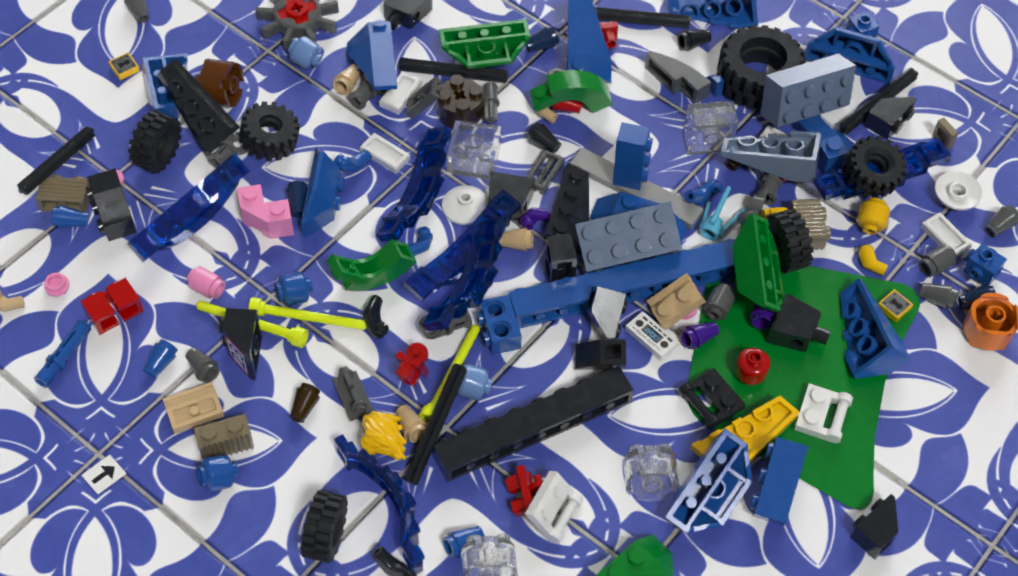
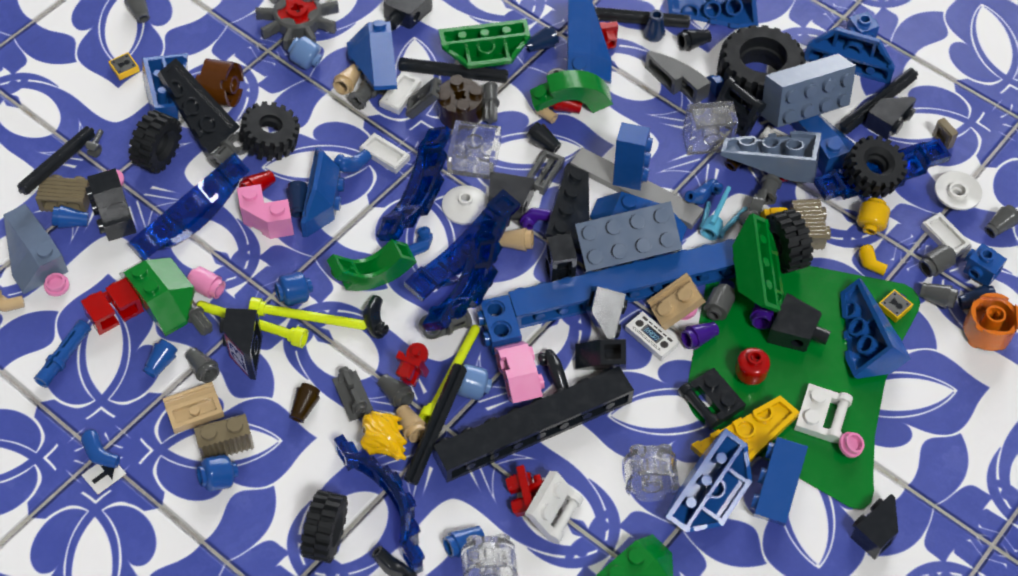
(30, 250): none -> sand blue wedge
(93, 147): none -> dark grey hand
(95, 451): none -> blue arm
(162, 292): none -> green wedge
(199, 320): none -> dark grey axle
(264, 178): none -> red cone
(396, 391): none -> dark grey cone
(519, 371): none -> bright pink brick
(555, 368): none -> black arm
(655, 28): none -> dark blue cone
(745, 118): none -> black plate
(851, 444): none -> bright pink plate

